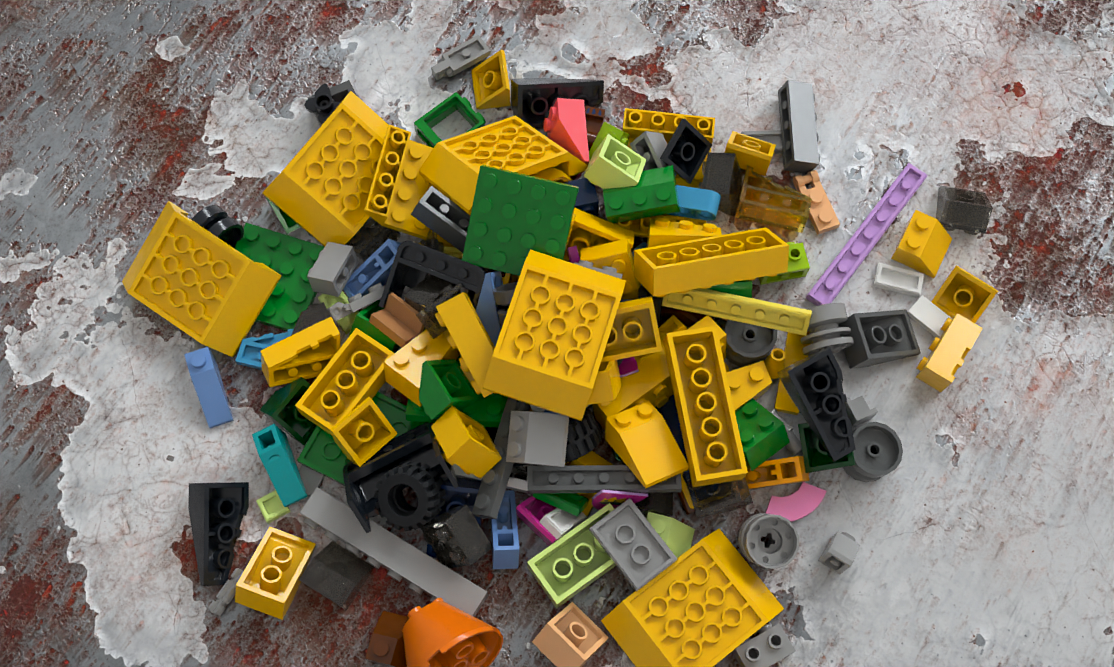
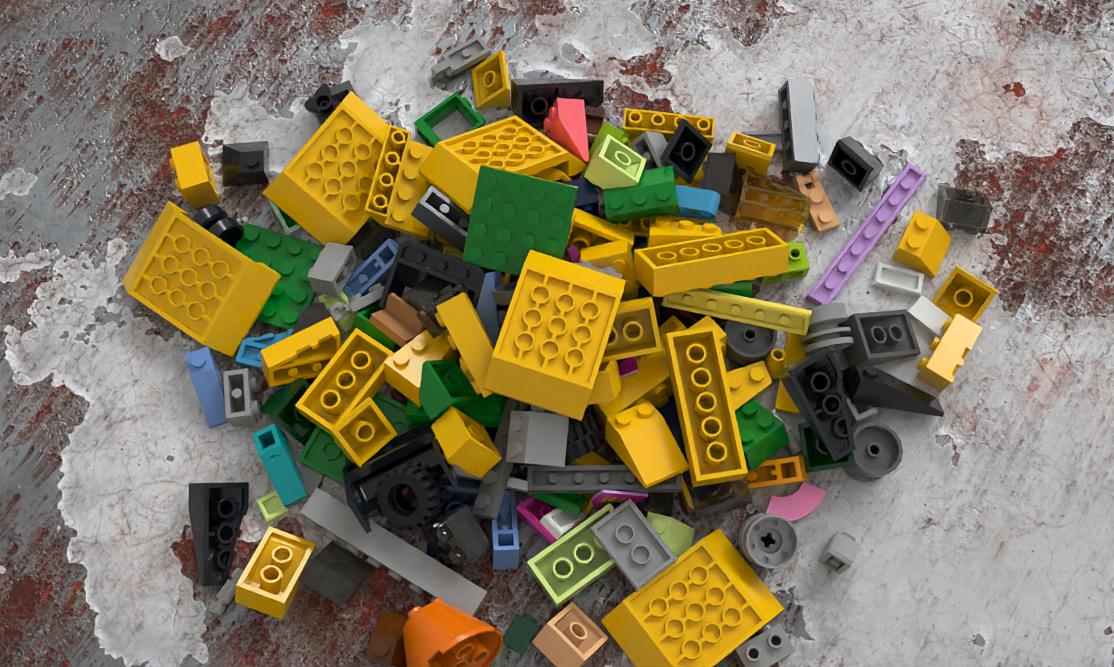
(193, 175): none -> yellow brick
(240, 397): none -> light grey brick
(245, 163): none -> black slope
(520, 633): none -> clear green brick
(855, 163): none -> black slope
(879, 389): none -> black wedge

